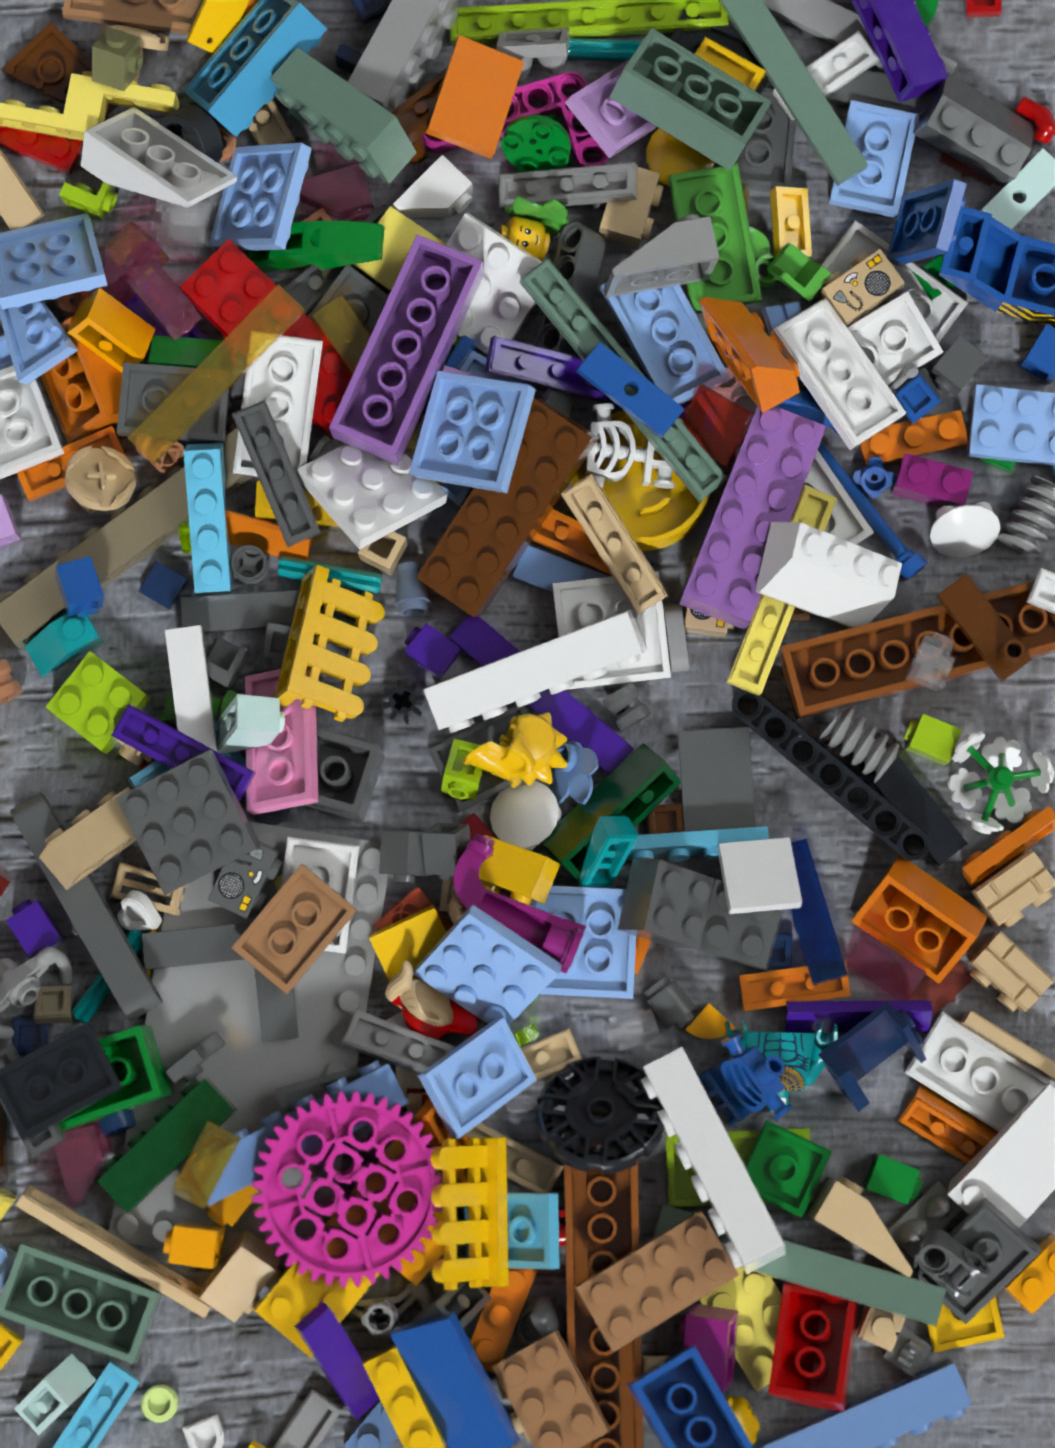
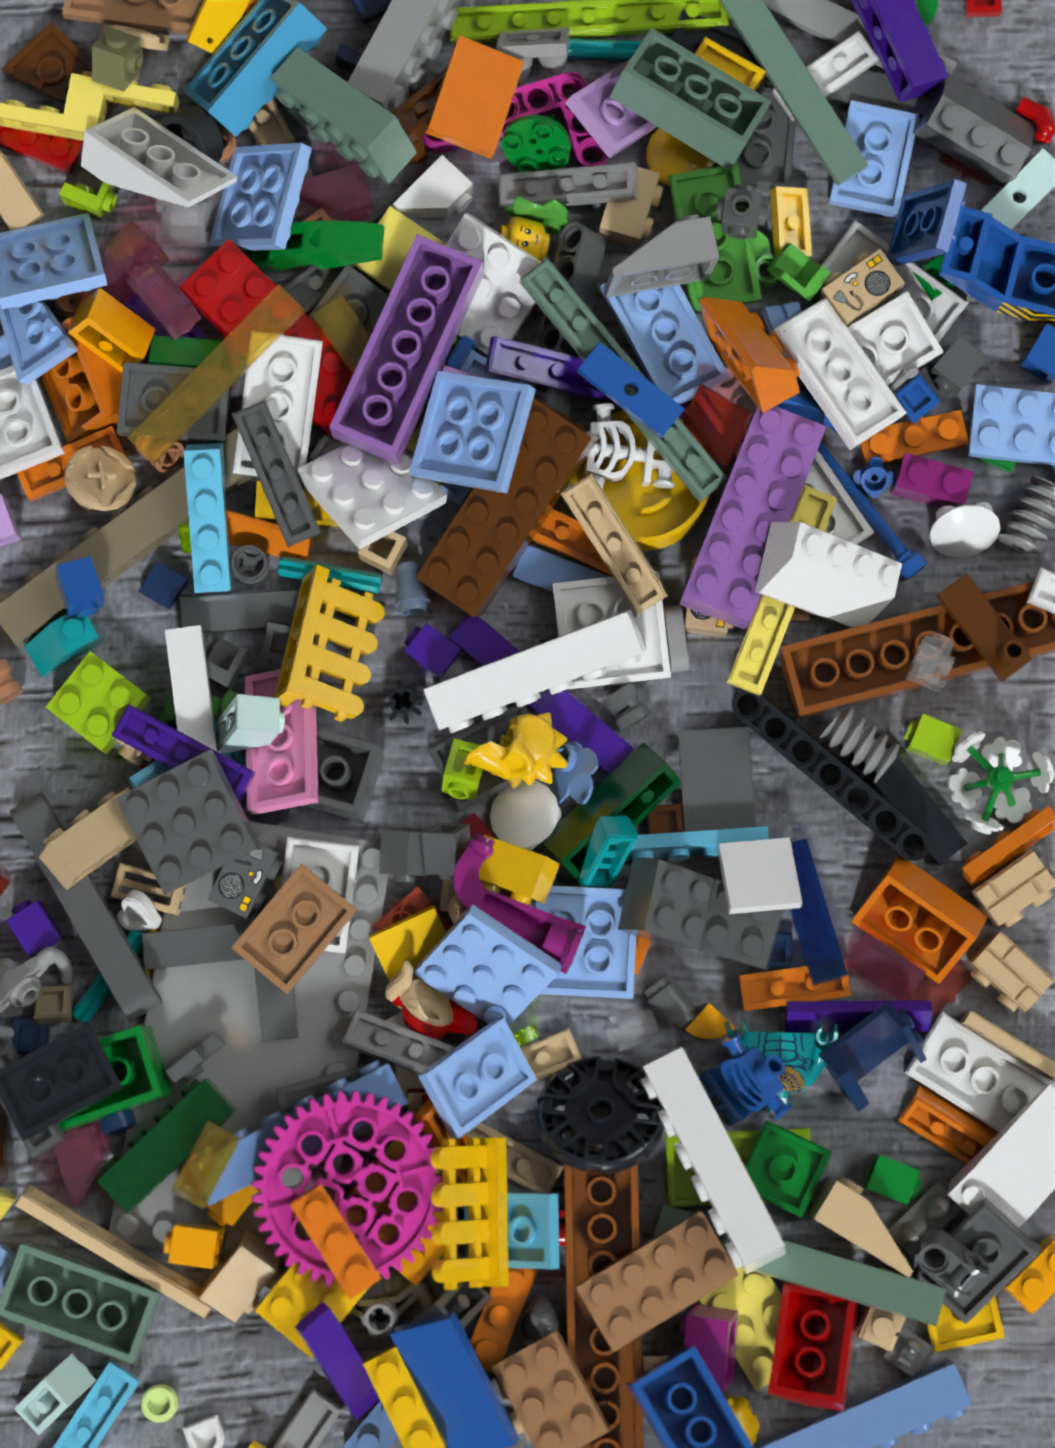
(335, 1241): none -> orange plate
(741, 224): none -> dark grey brick

